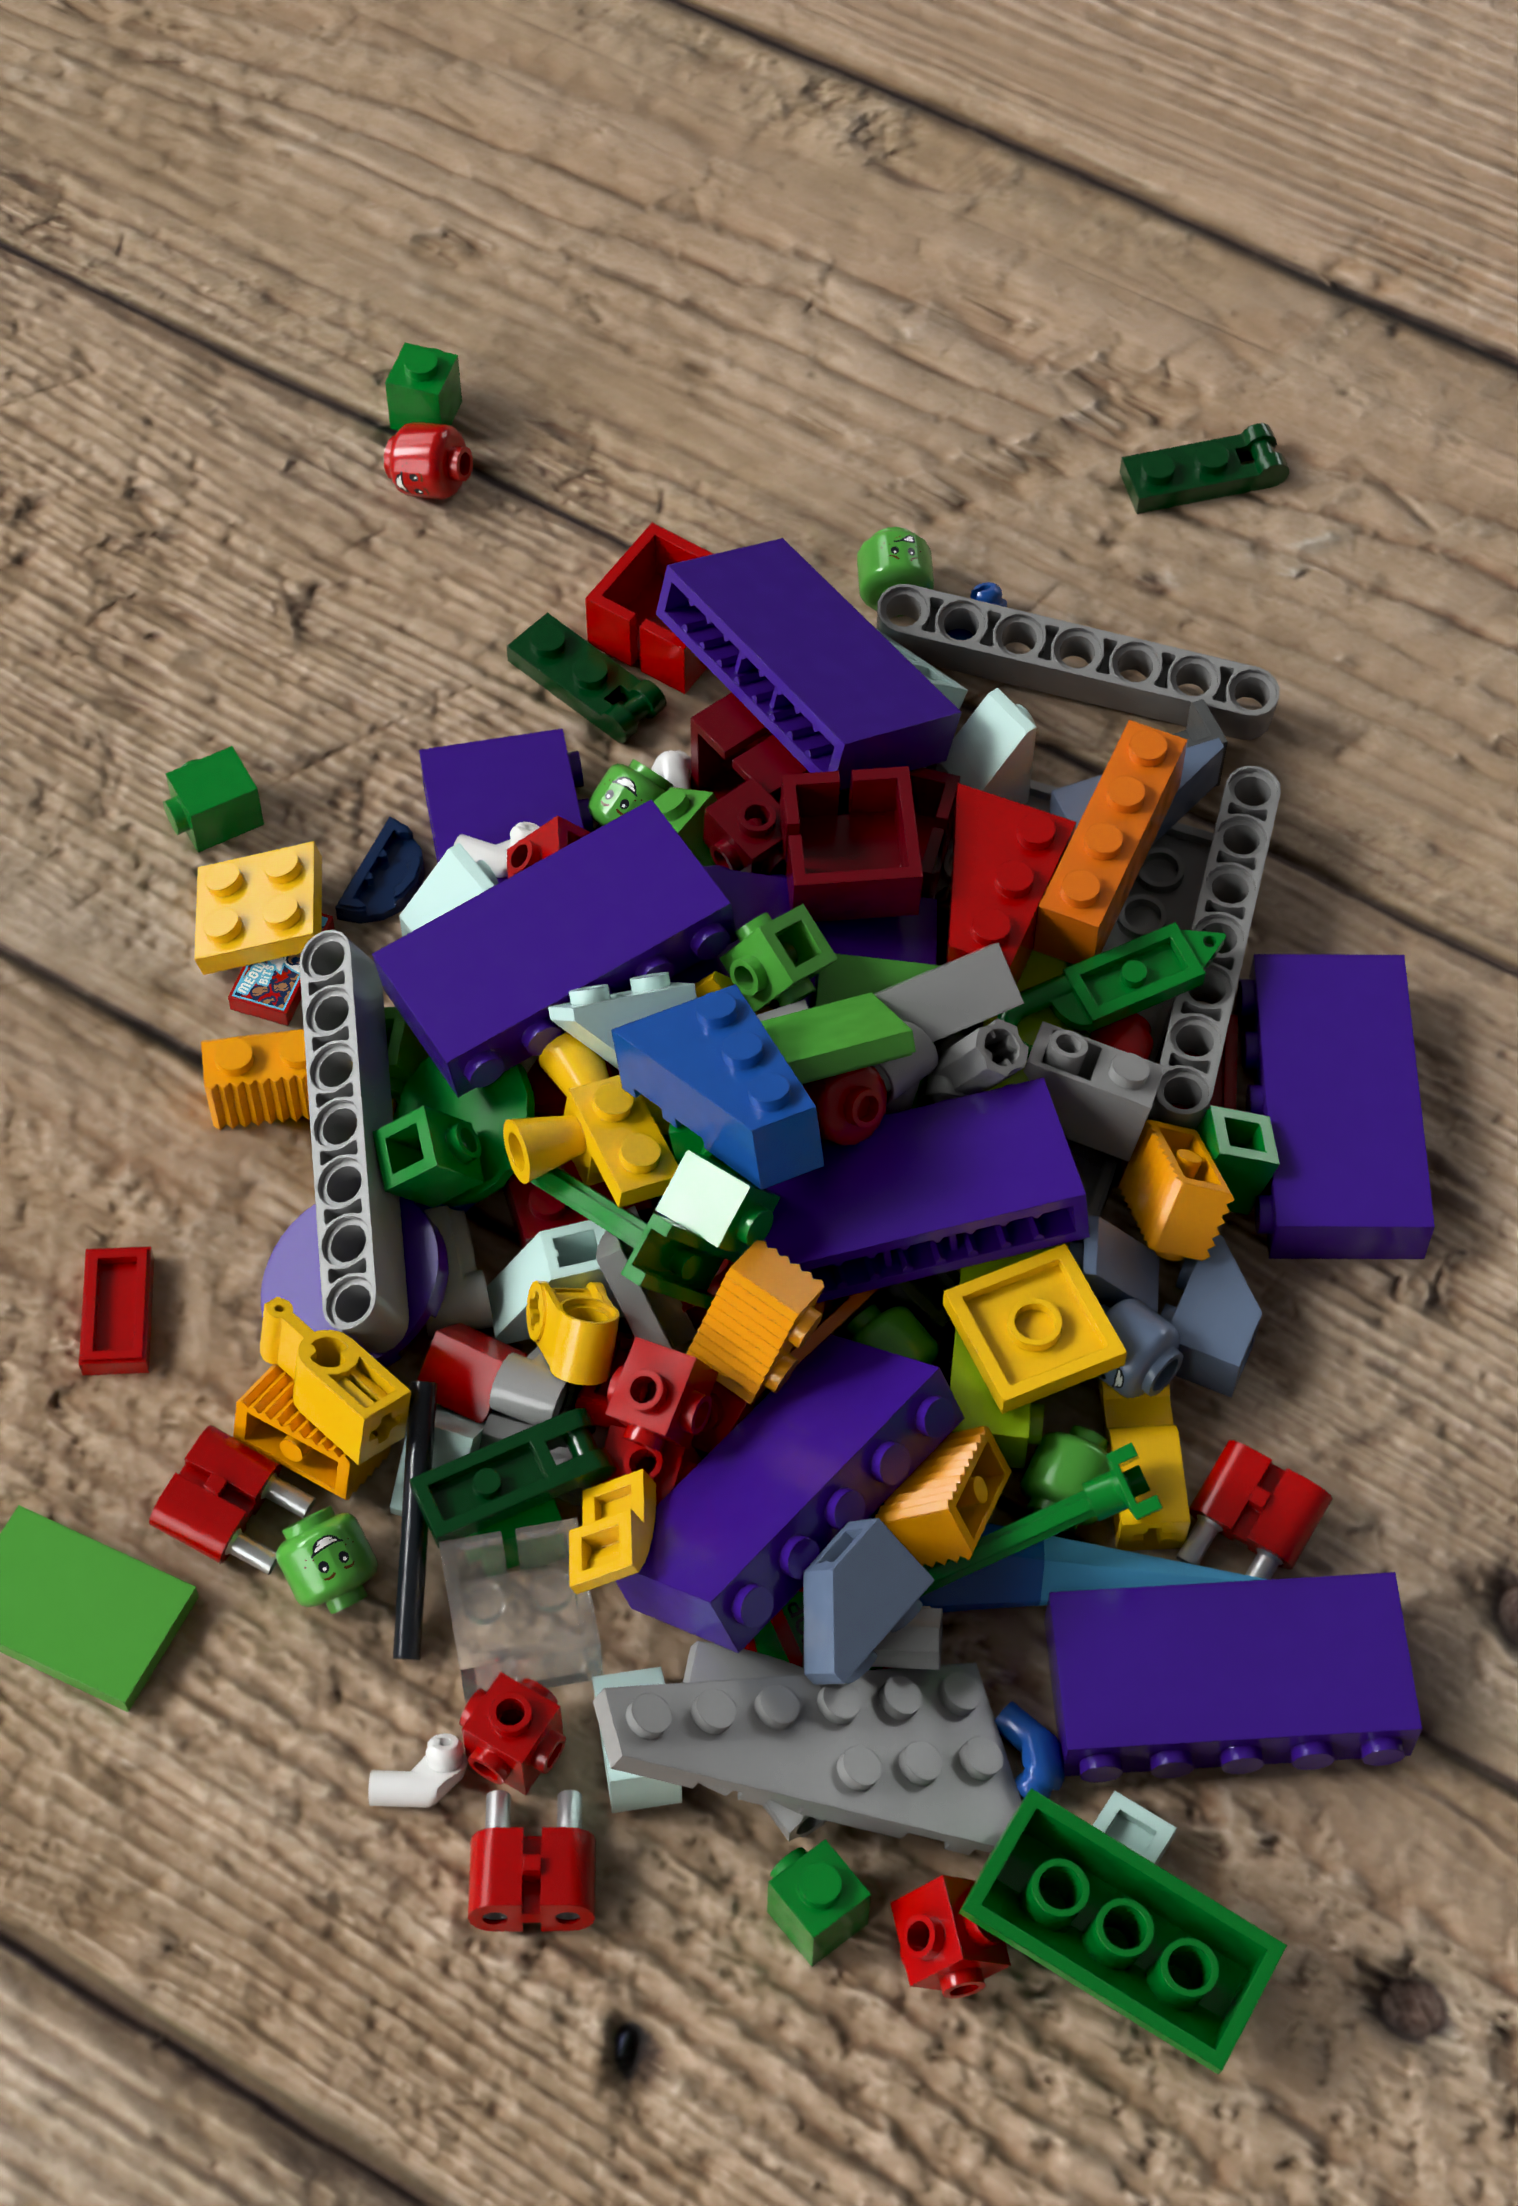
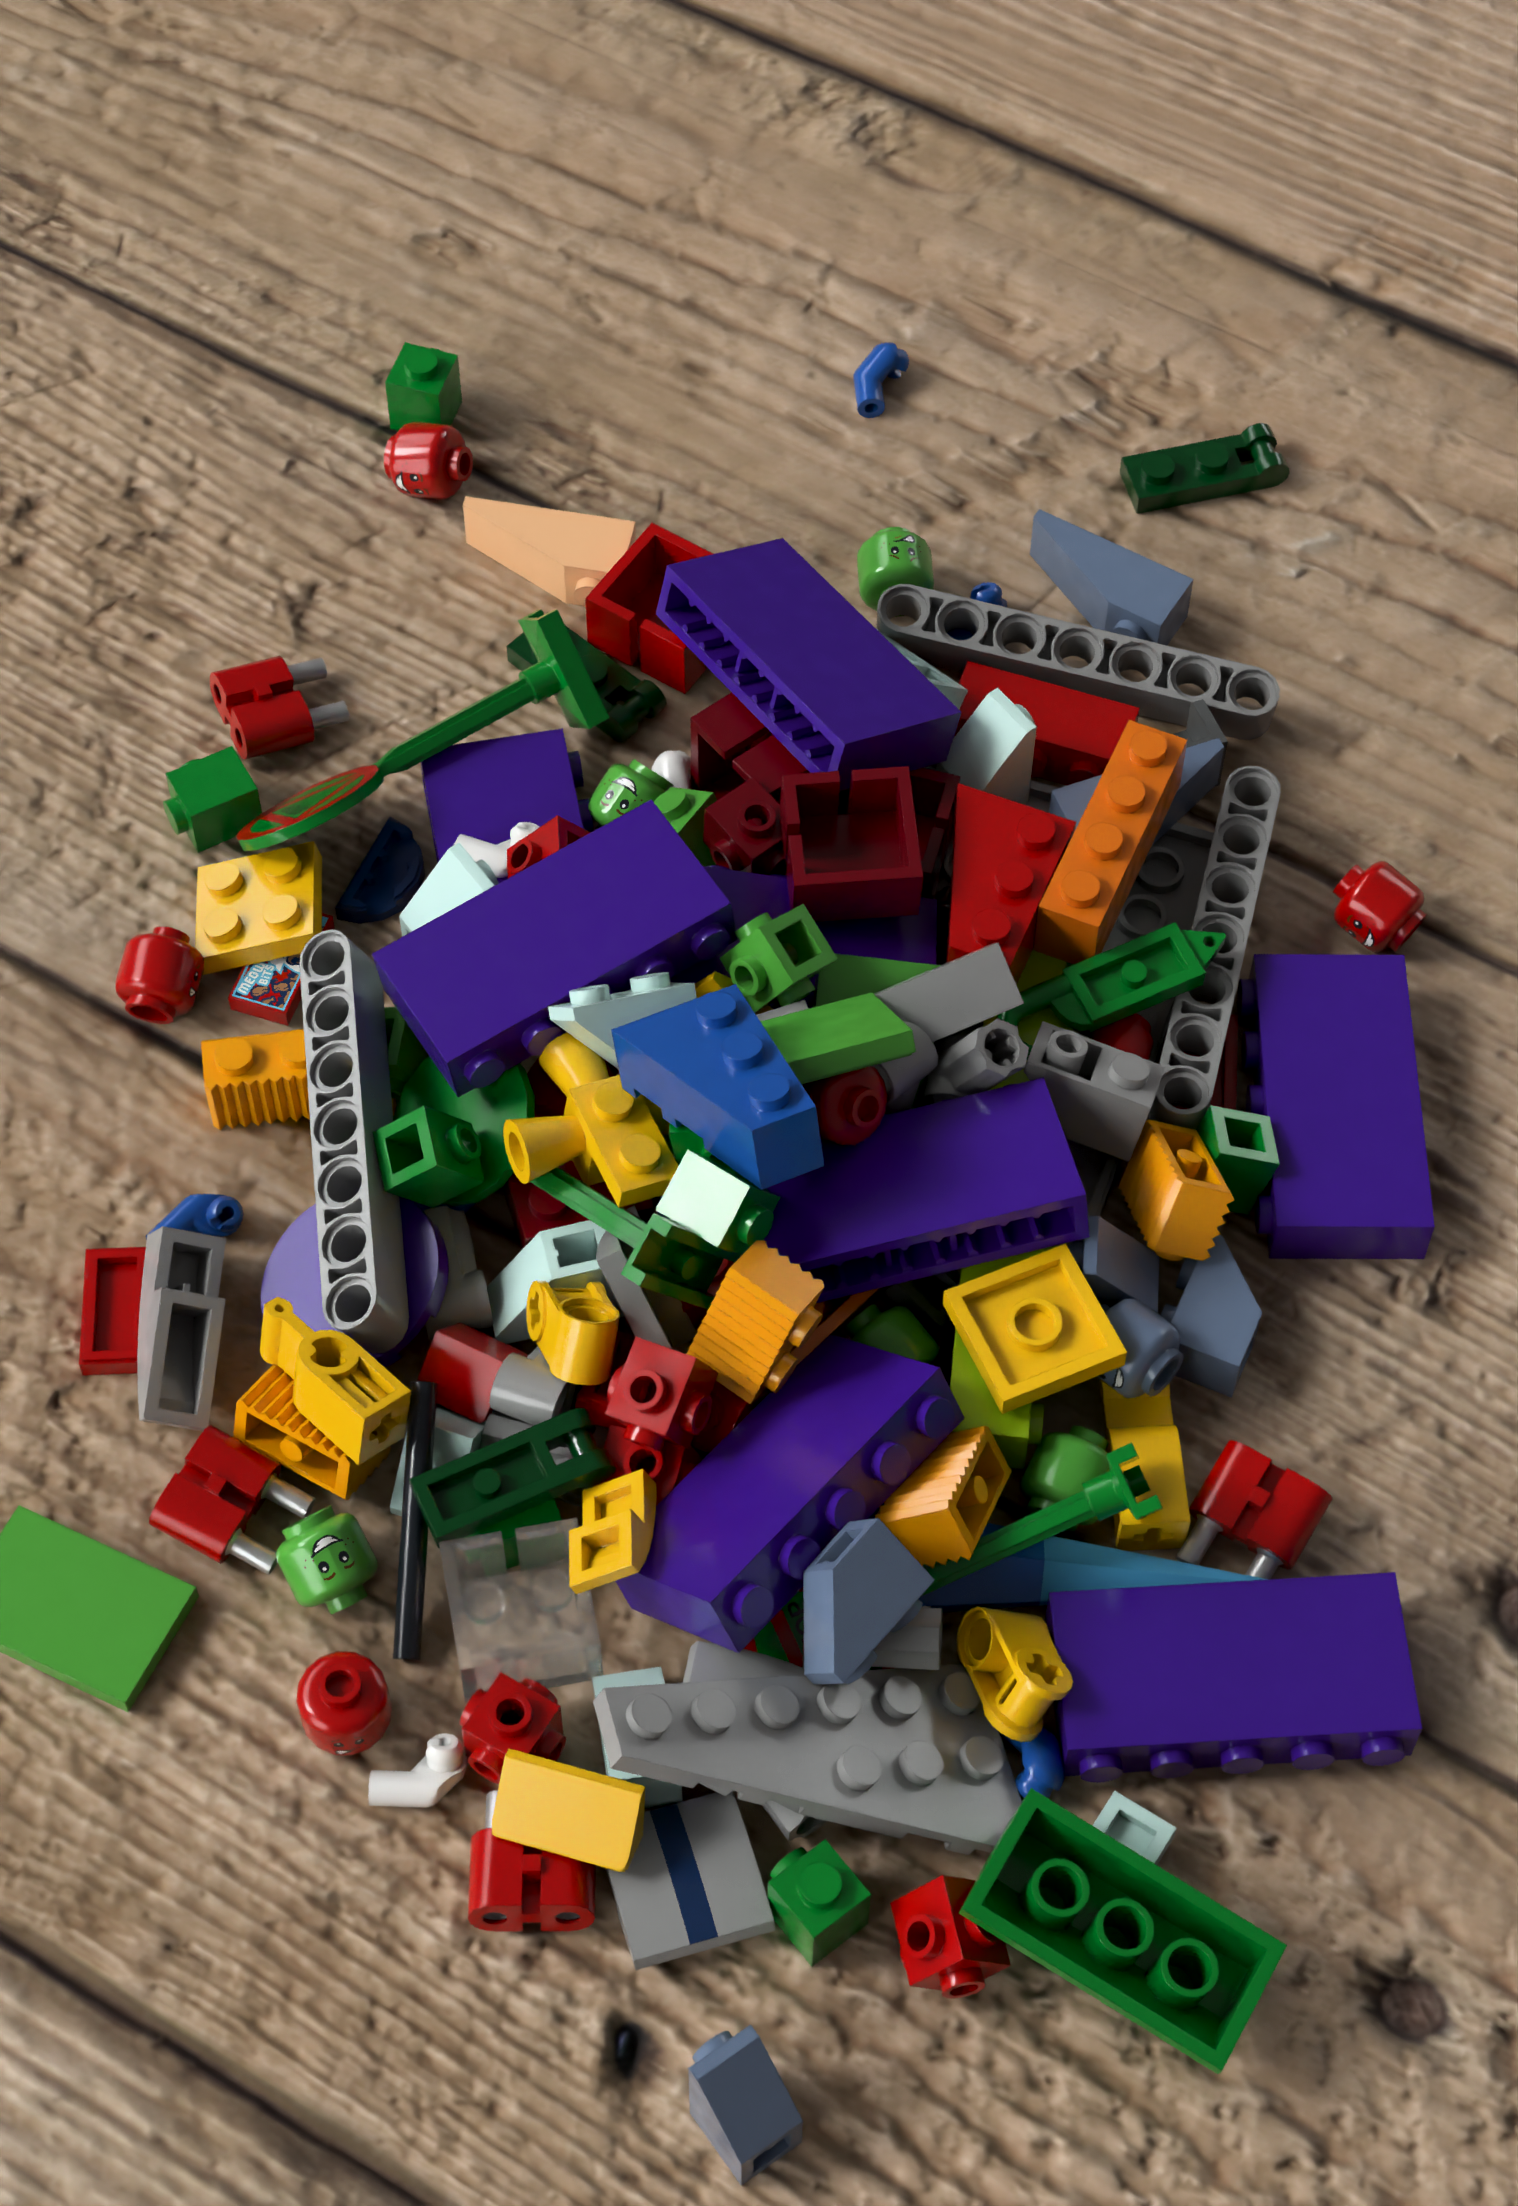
(159, 975): none -> red head
(179, 1327): none -> light grey slope
(205, 1214): none -> blue arm
(265, 708): none -> red piece
(344, 1703): none -> red head
(548, 547): none -> light nougat slope
(557, 673): none -> green piece
(569, 1811): none -> yellow slope
(690, 1883): none -> light grey slope
(742, 2103): none -> sand blue slope
(868, 378): none -> blue arm
(1012, 1669): none -> yellow piece
(1073, 727): none -> red brick
(1110, 583): none -> sand blue slope
(1378, 906): none -> red head

